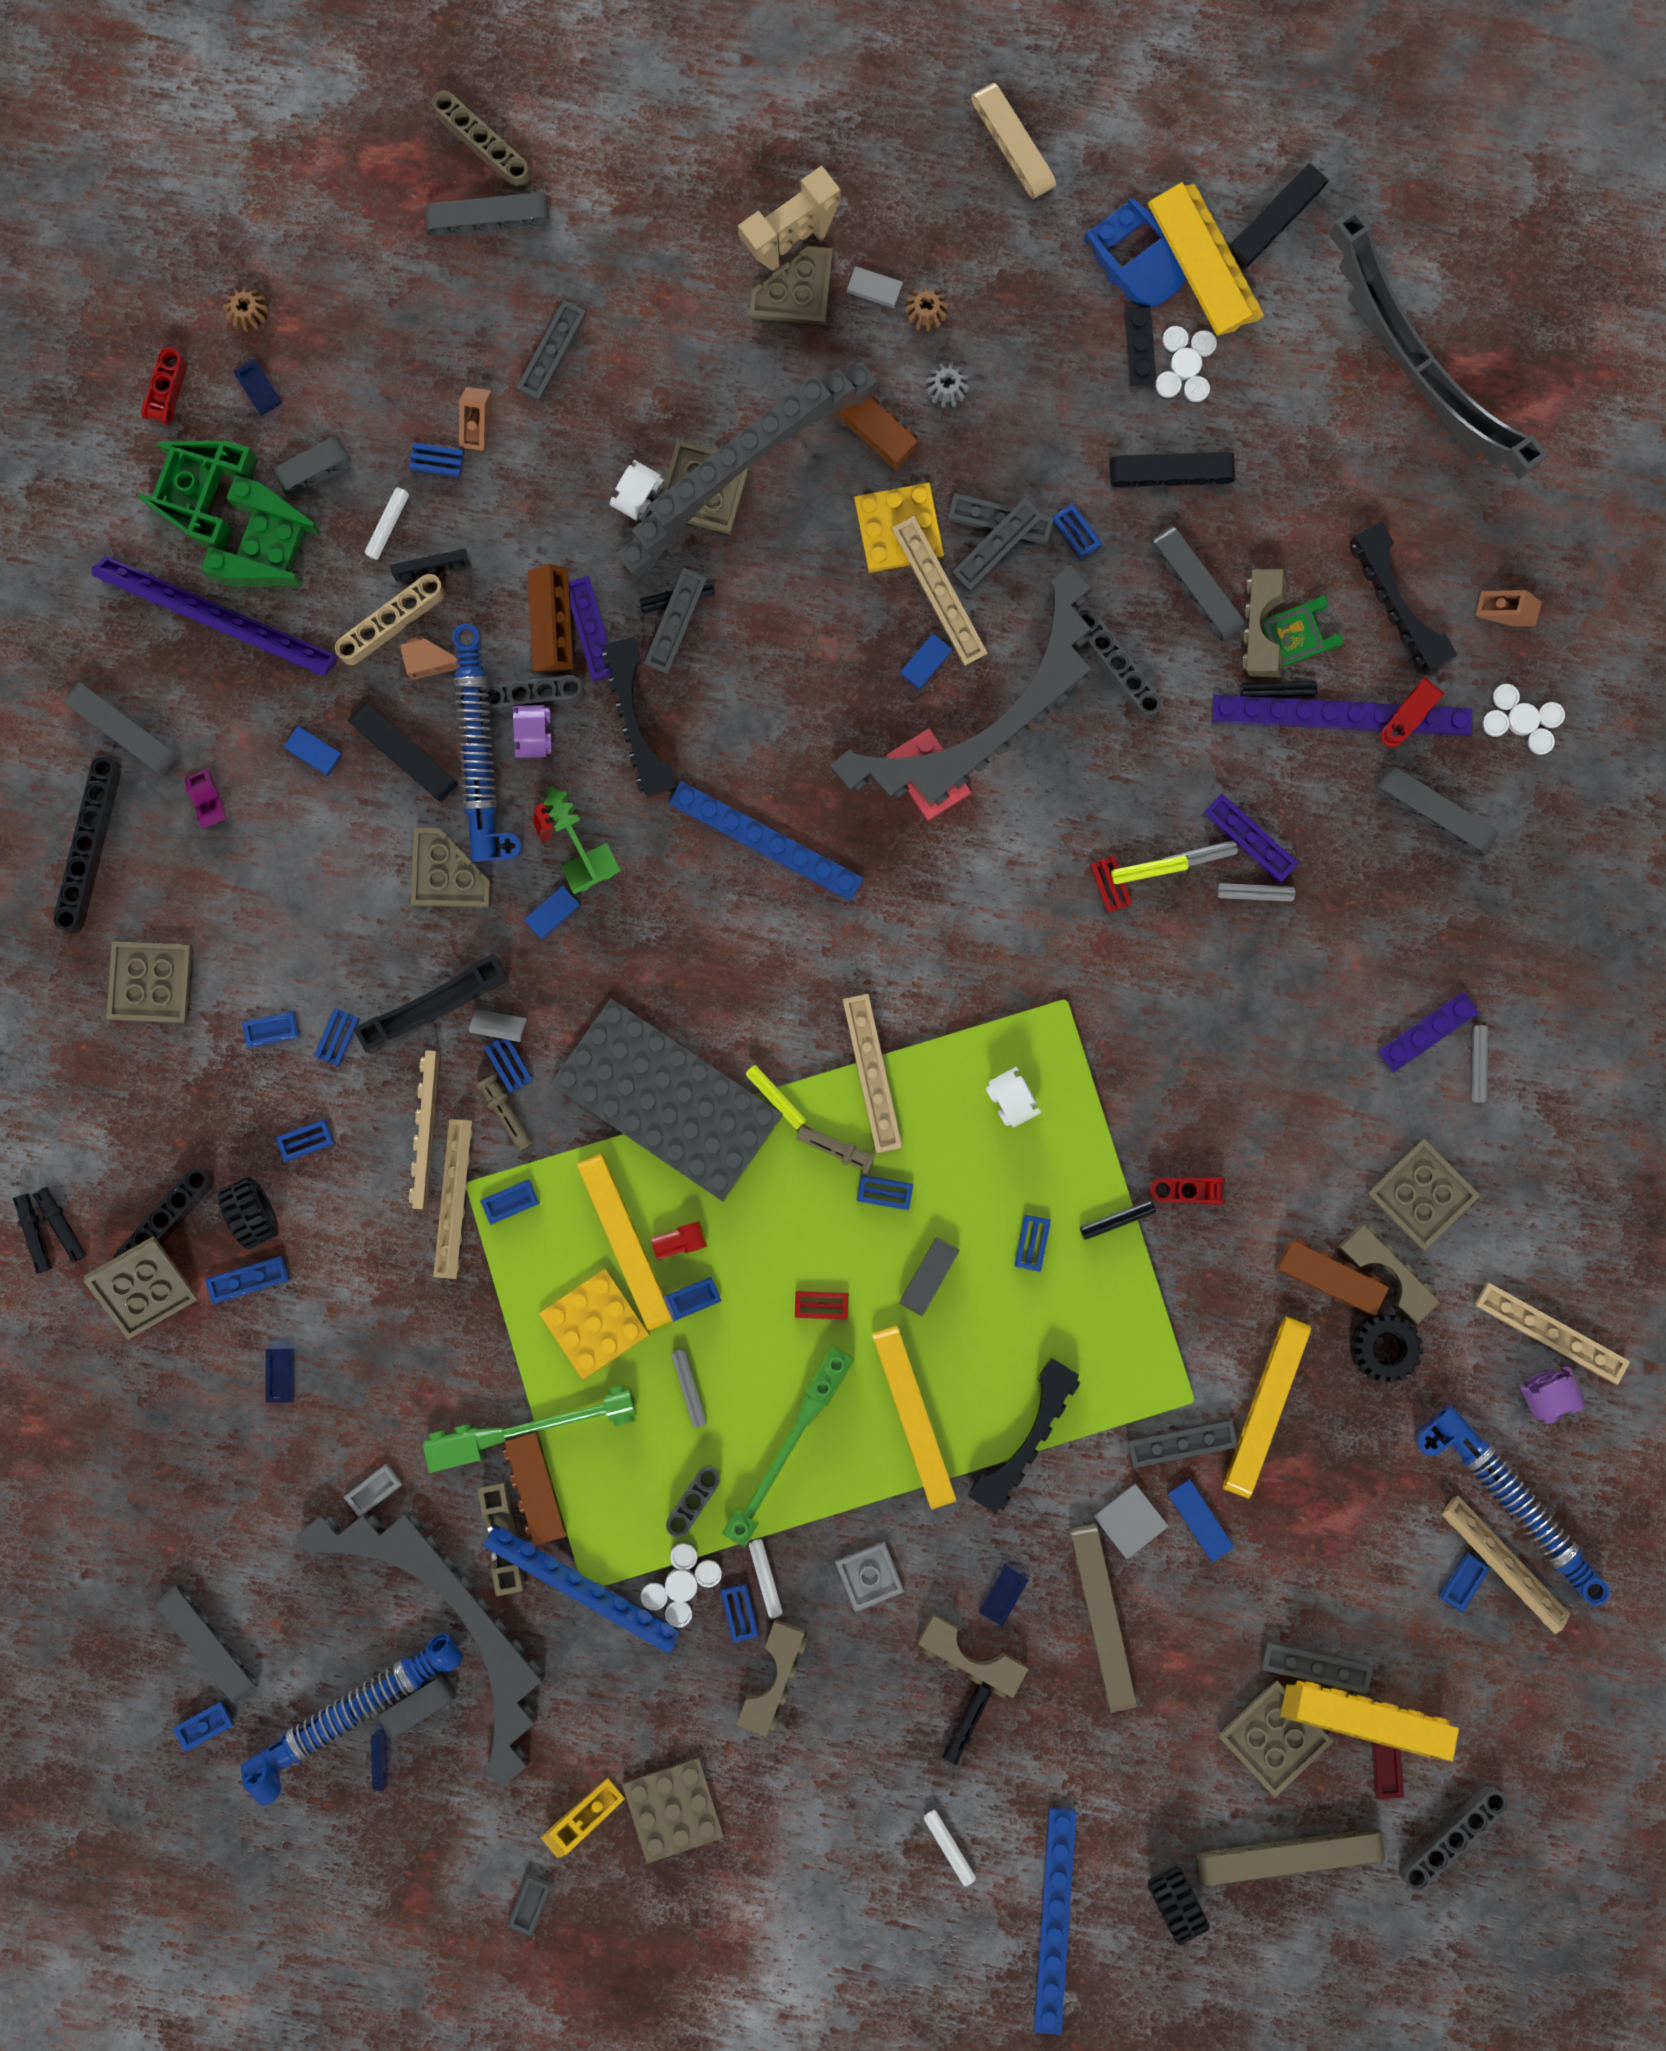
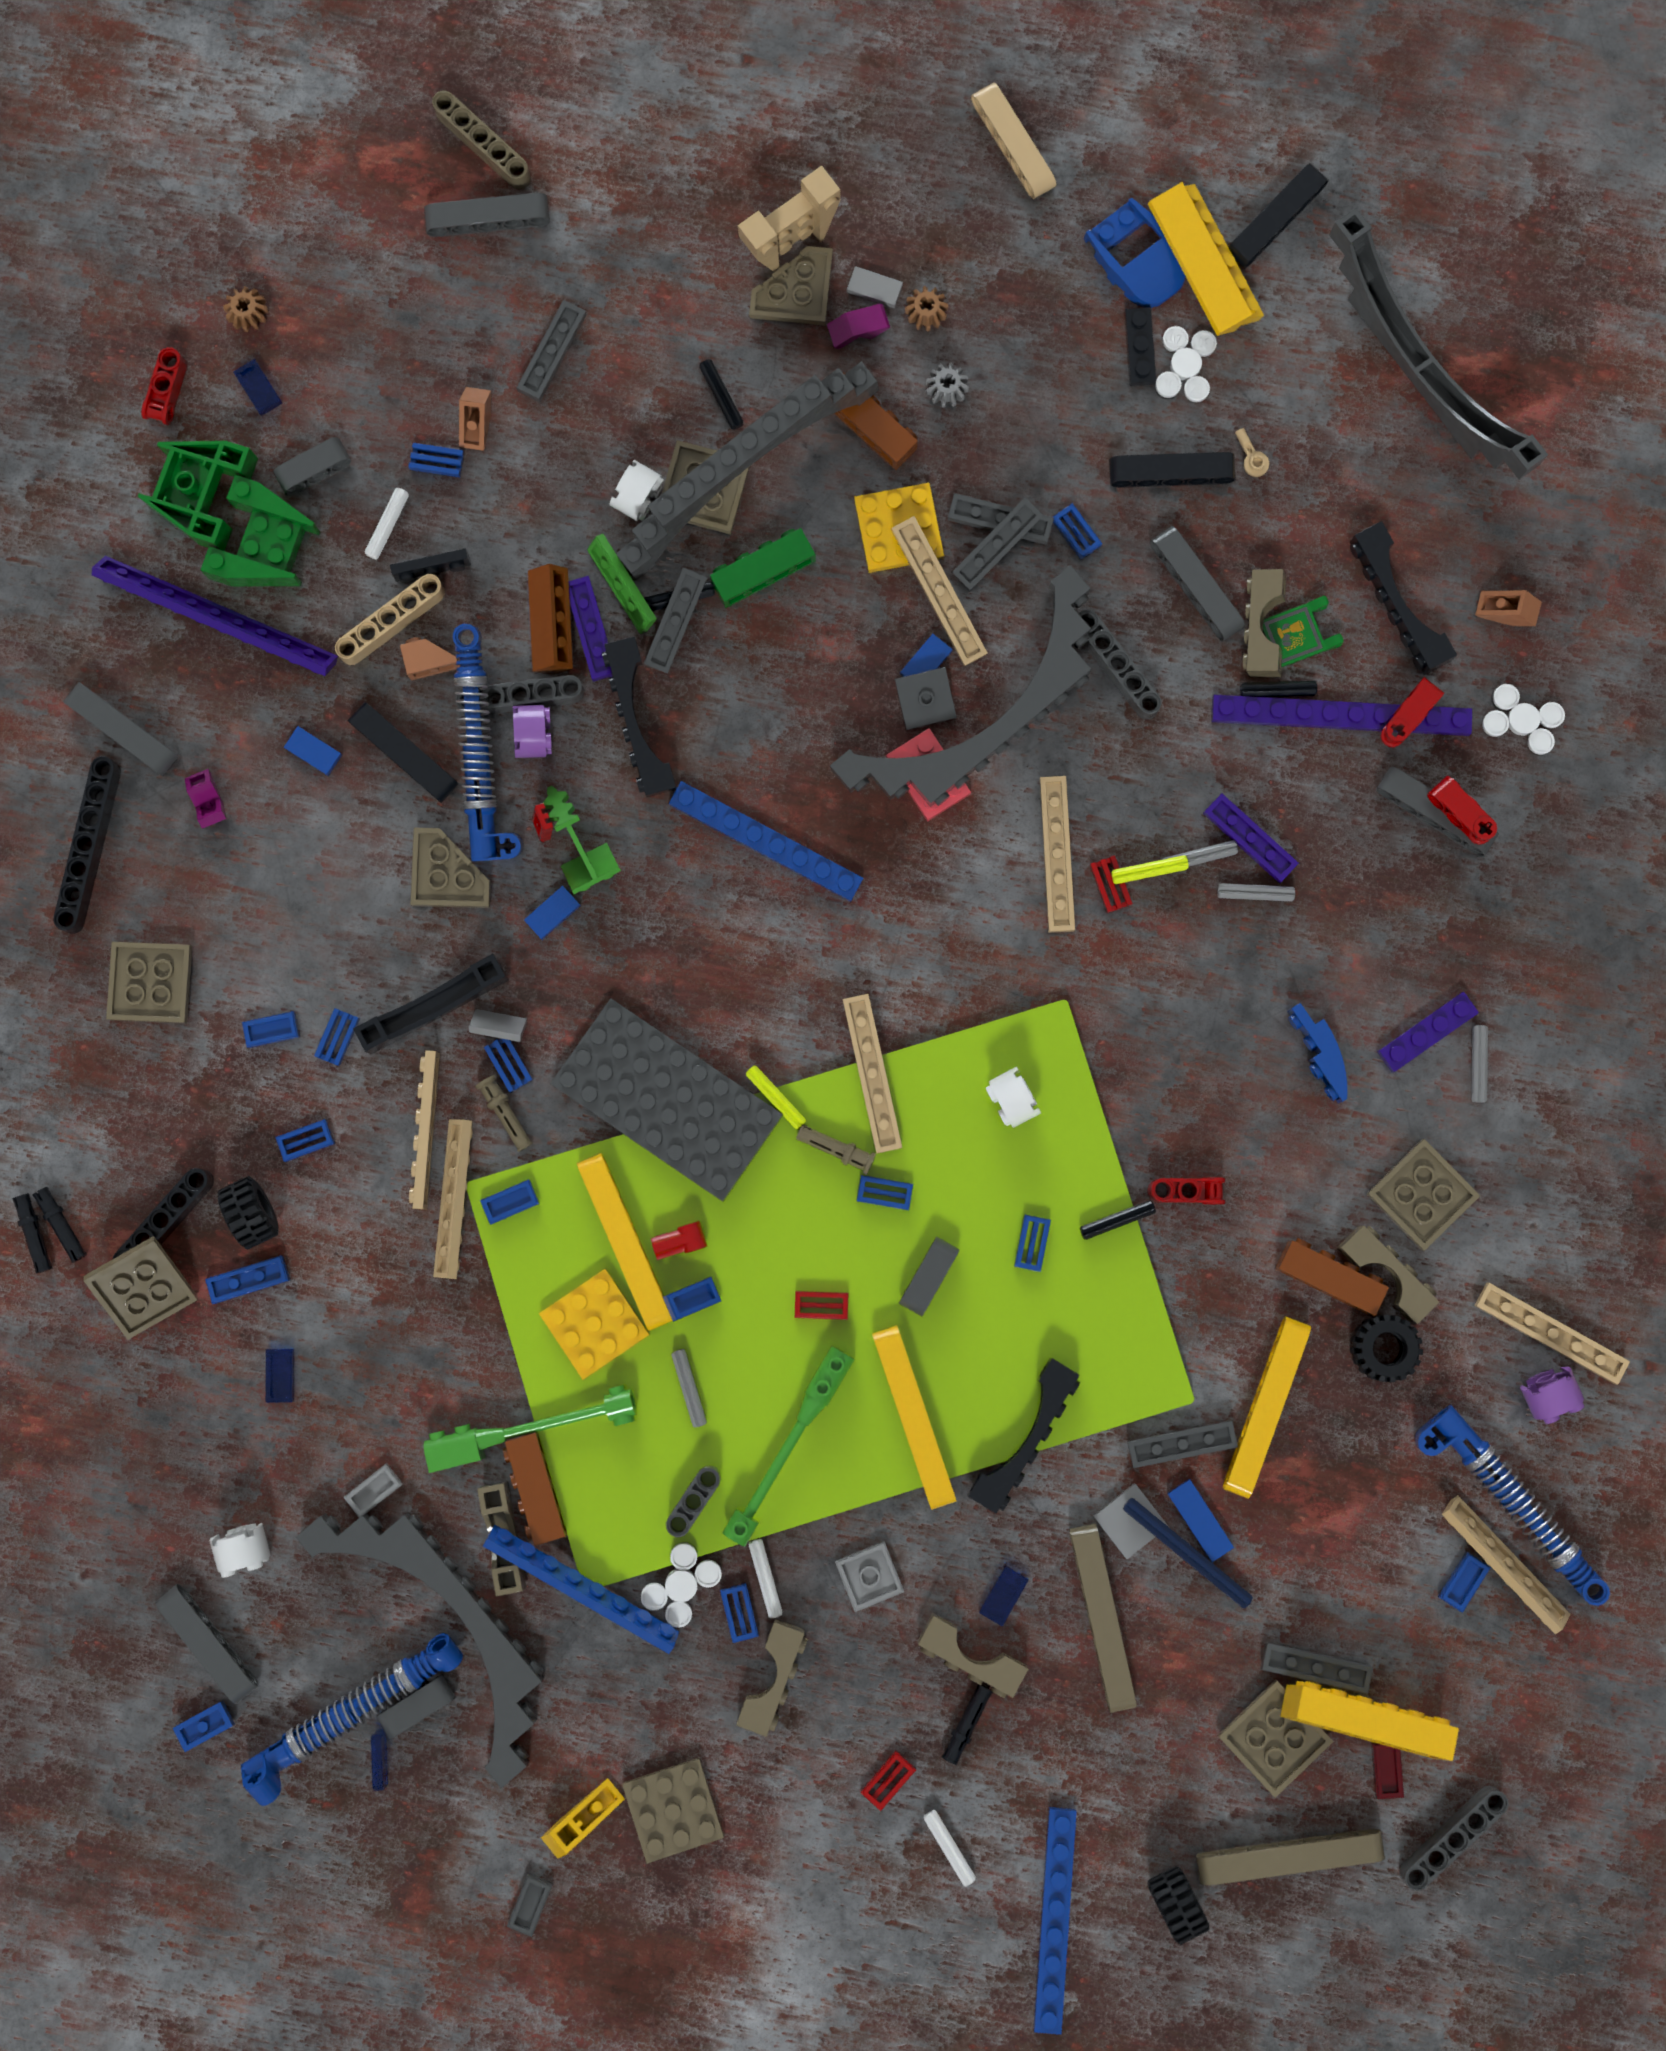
(240, 1549): none -> white brick
(621, 584): none -> bright green tile
(721, 394): none -> black axle
(762, 567): none -> green brick
(862, 323): none -> magenta slope
(903, 1763): none -> red tile
(925, 698): none -> dark grey plate
(1057, 854): none -> tan plate
(1187, 1553): none -> dark blue axle
(1256, 462): none -> tan plate
(1328, 1062): none -> blue slope
(1462, 810): none -> red piece

